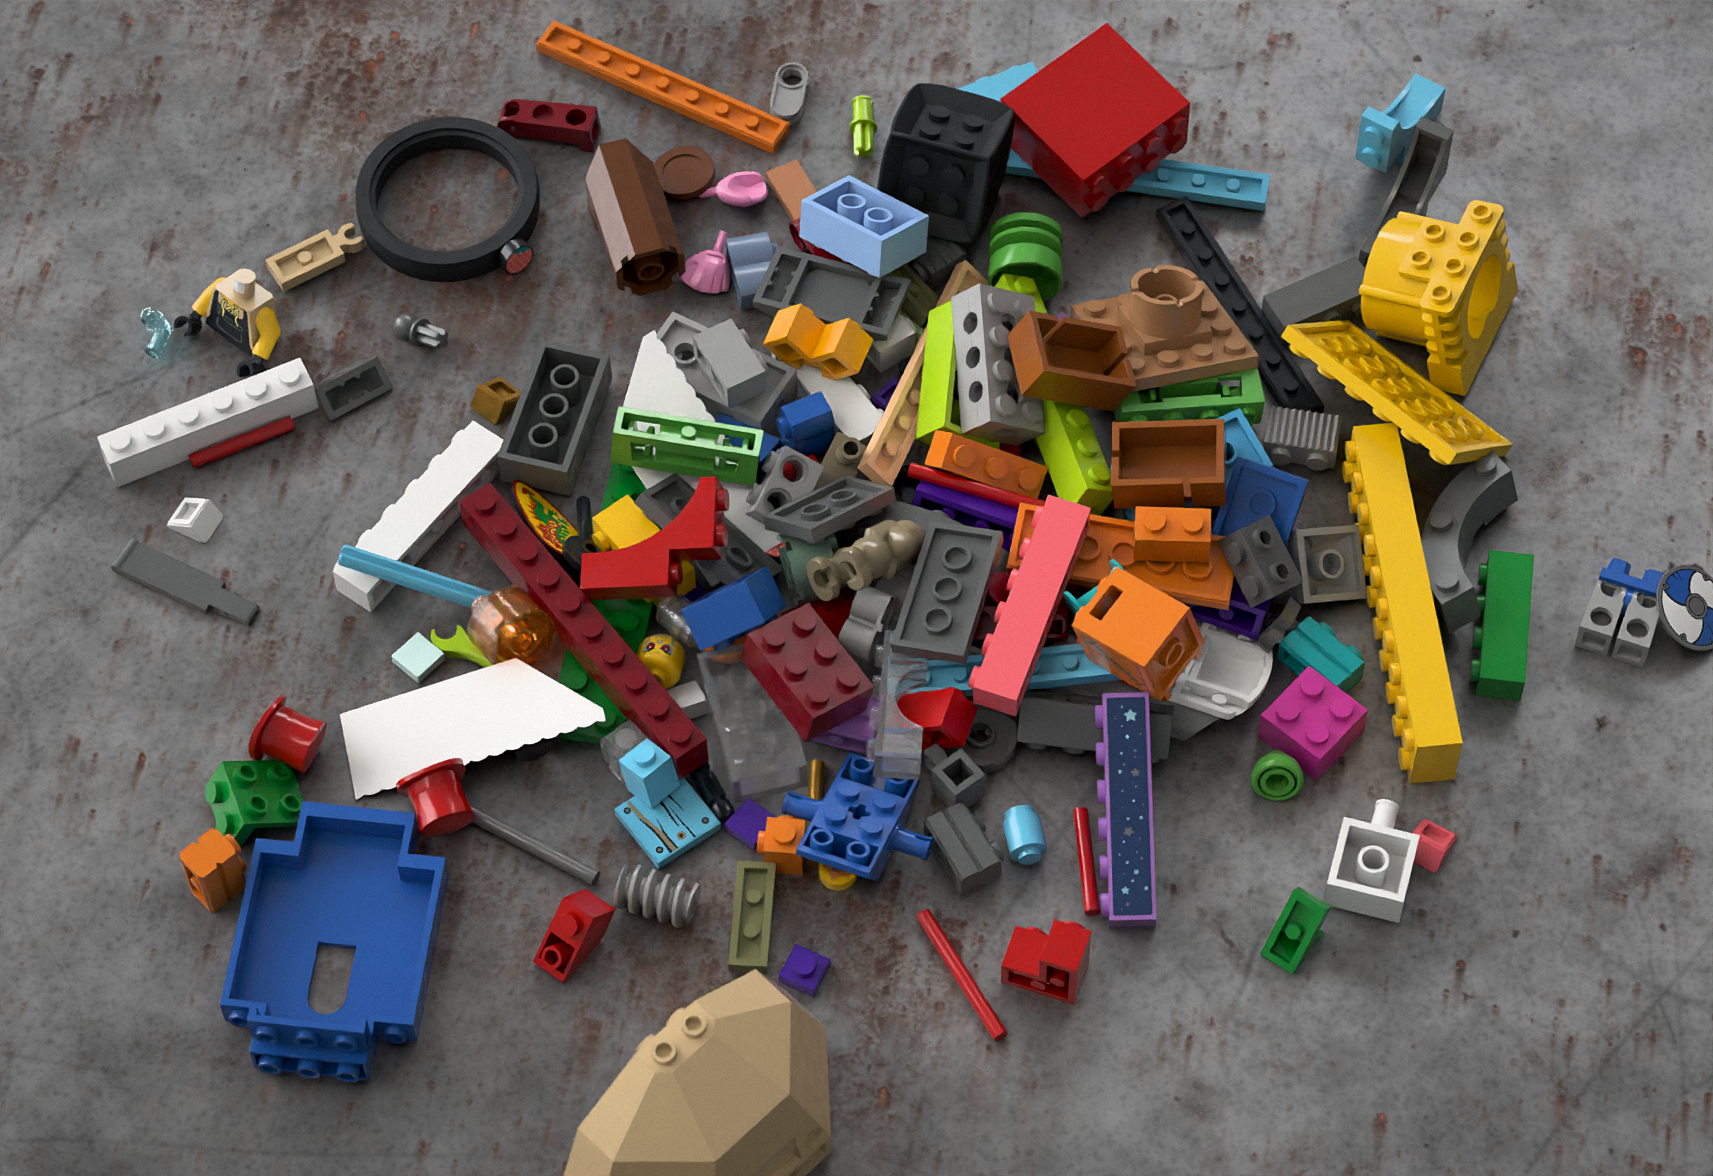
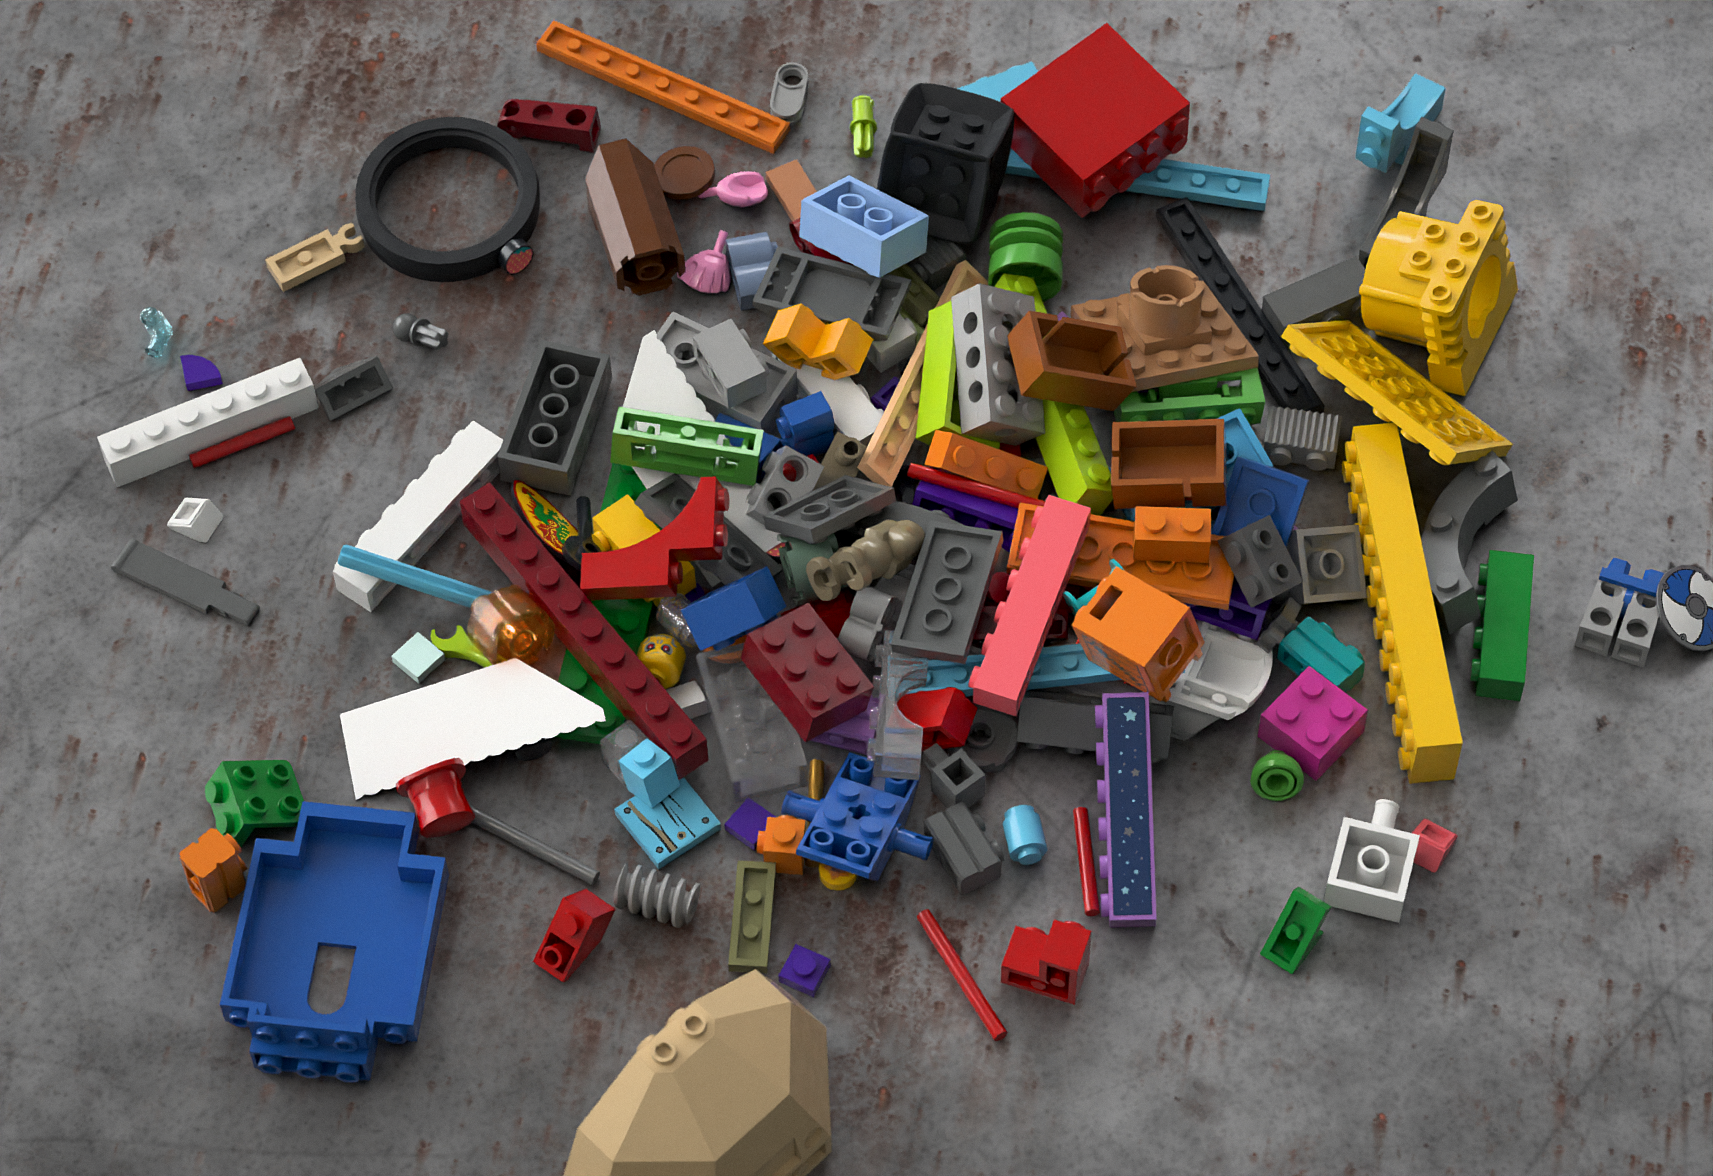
(199, 372): none -> dark purple tile
(241, 314): torso -> none
(287, 736): red piece -> none
(495, 399): pearl gold slope -> none
(712, 792): black axle -> none

